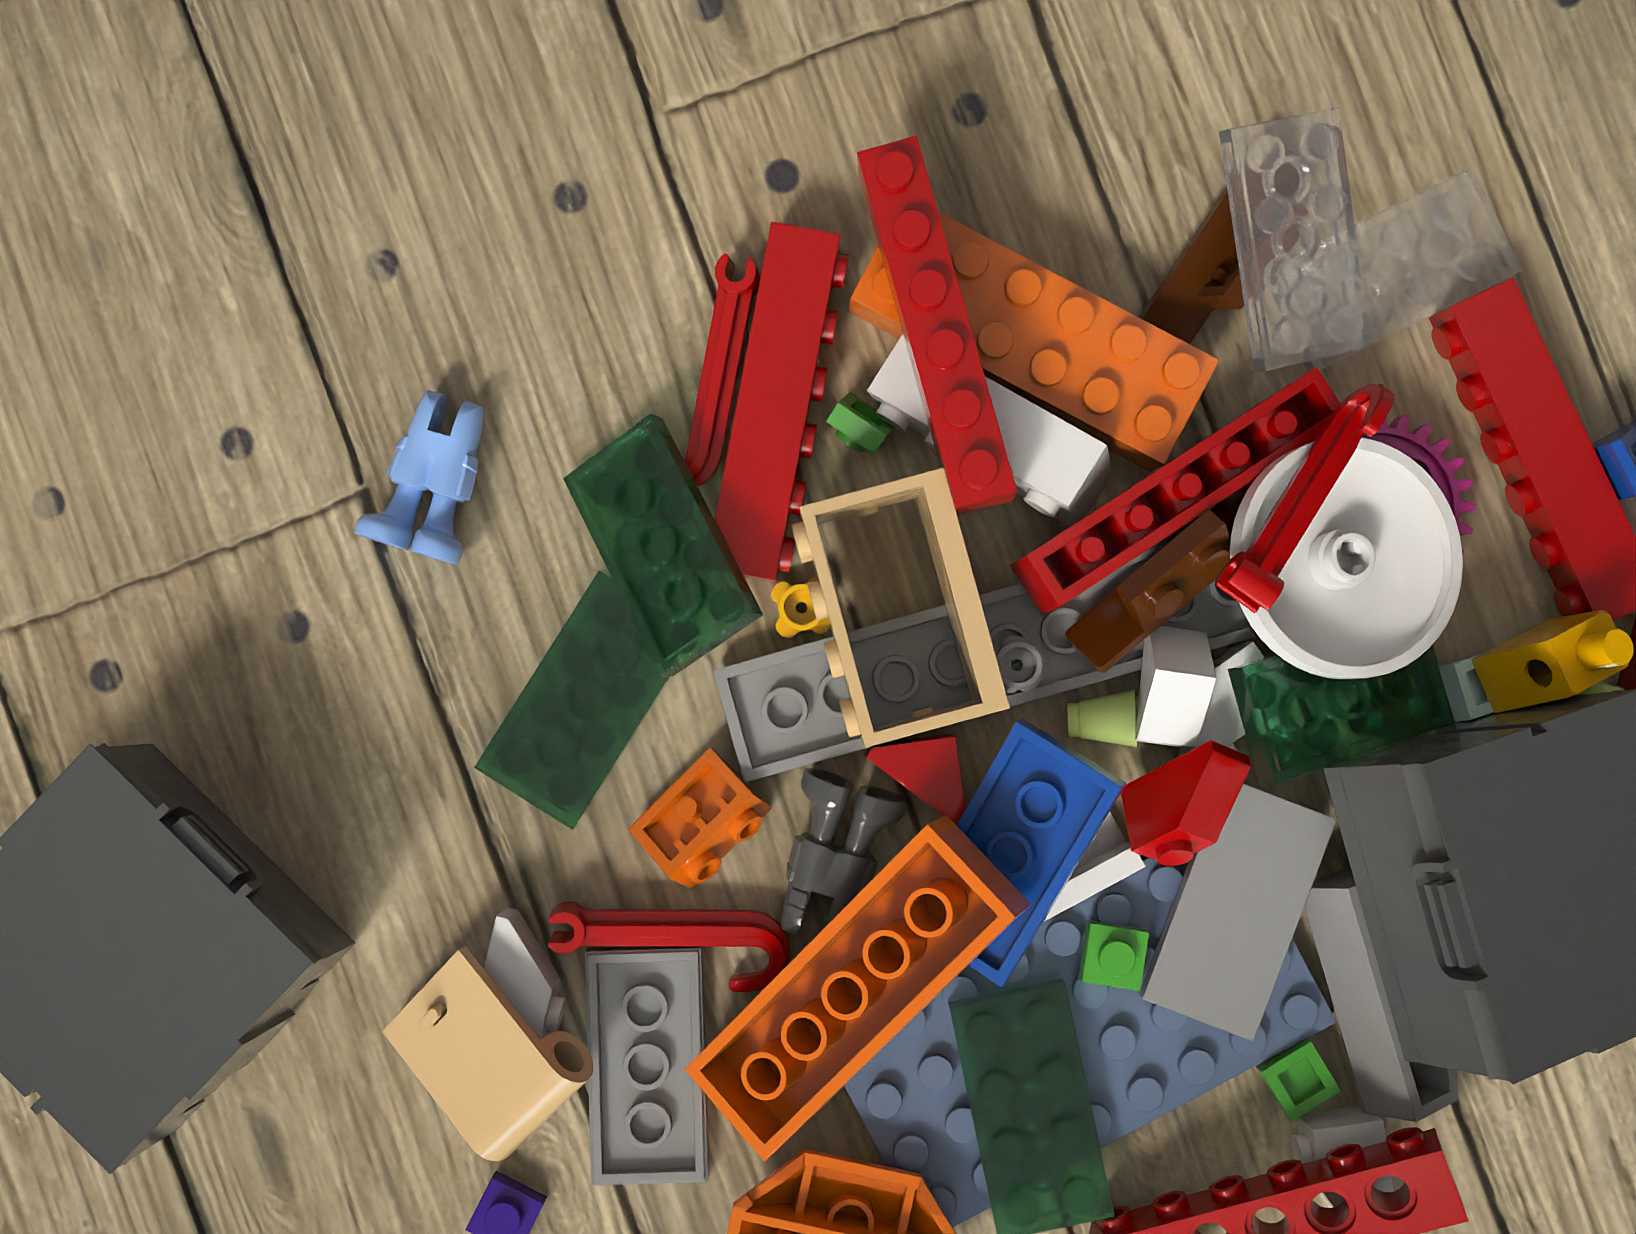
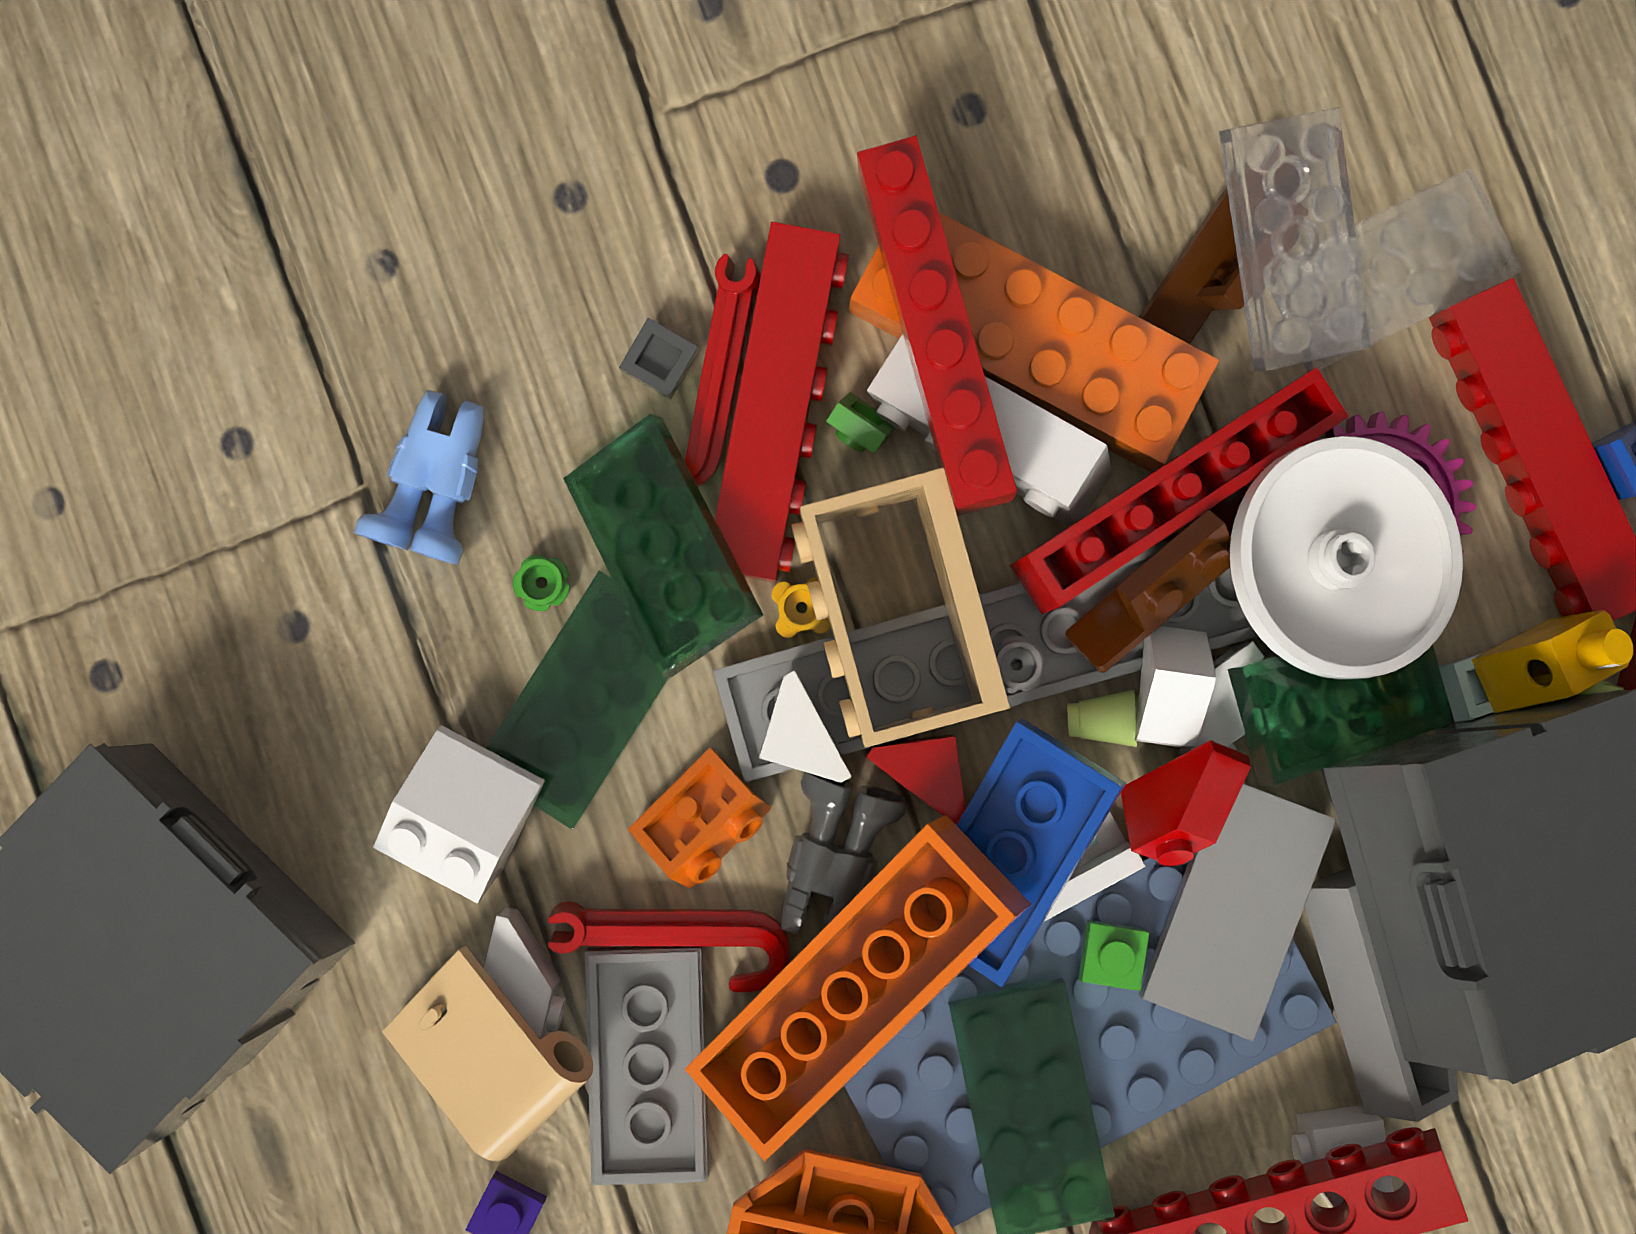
(459, 814): none -> white slope
(526, 582): none -> bright green plate
(659, 358): none -> dark grey plate
(799, 735): none -> white slope
(1253, 574): red piece -> none
(1298, 1079): bright green plate -> none

